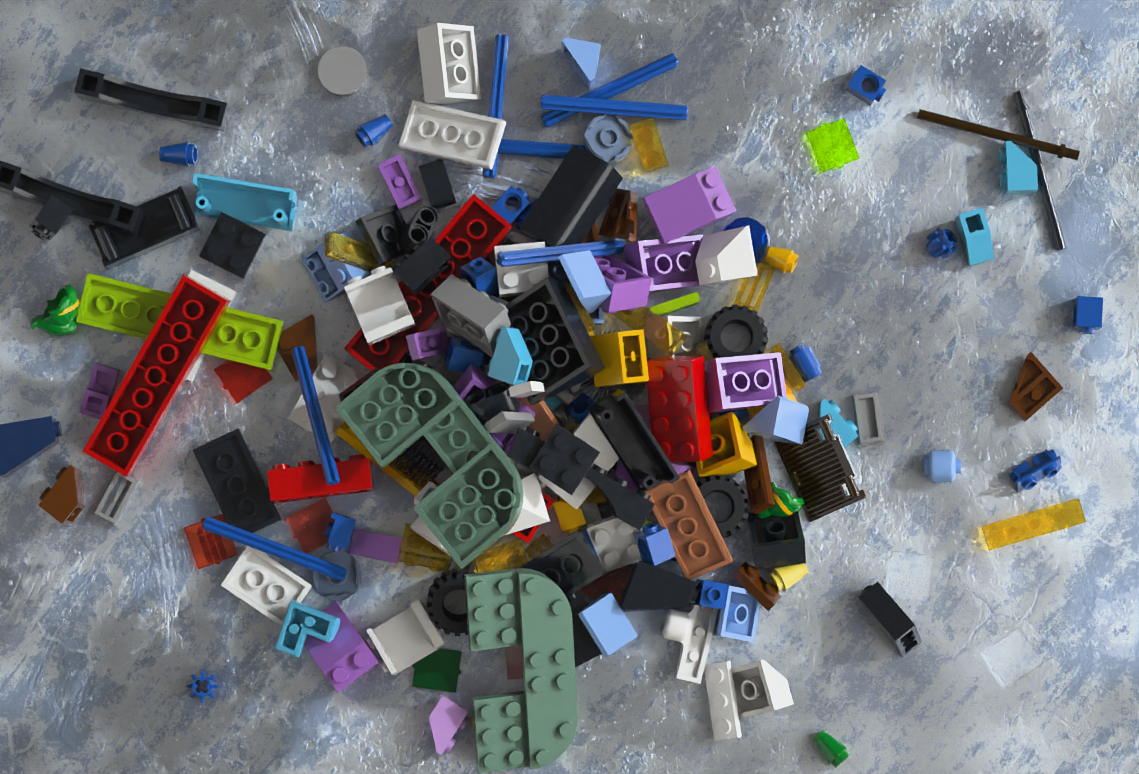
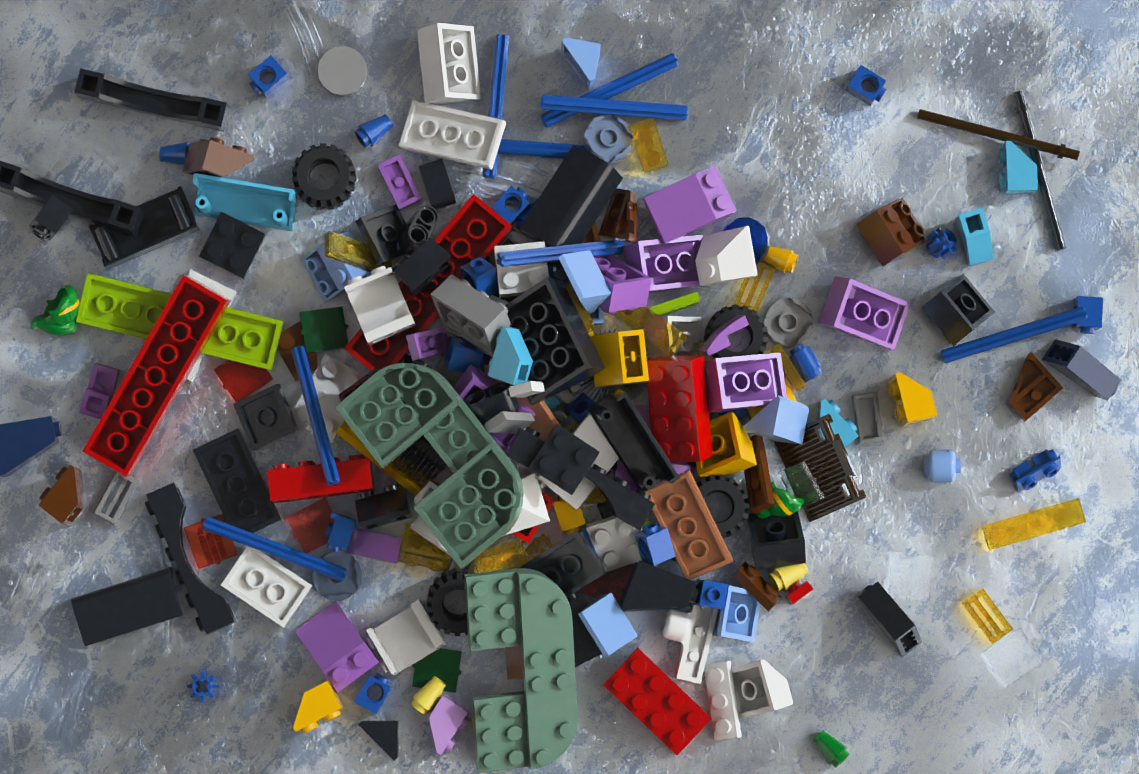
(126, 606): none -> black piece
(169, 509): none -> black arch
(215, 158): none -> slope
(266, 417): none -> black plate
(272, 66): none -> blue brick
(302, 621): medium azure brick -> none
(317, 704): none -> yellow slope
(323, 329): none -> dark green piece
(324, 155): none -> black tyre
(363, 698): none -> blue brick
(383, 507): none -> black slope
(384, 734): none -> black slope
(428, 696): none -> light yellow cone
(657, 701): none -> red brick
(719, 338): none -> medium lavender slope
(788, 322): none -> light grey tile
(798, 591): none -> red plate
(801, 483): none -> clear piece
(832, 145): clear neon green piece -> none
(864, 312): none -> medium lavender slope
(892, 231): none -> reddish brown slope
(912, 400): none -> yellow slope
(958, 309): none -> black slope
(974, 598): none -> clear yellow tile
(1014, 334): none -> blue axle
(1082, 369): none -> slope

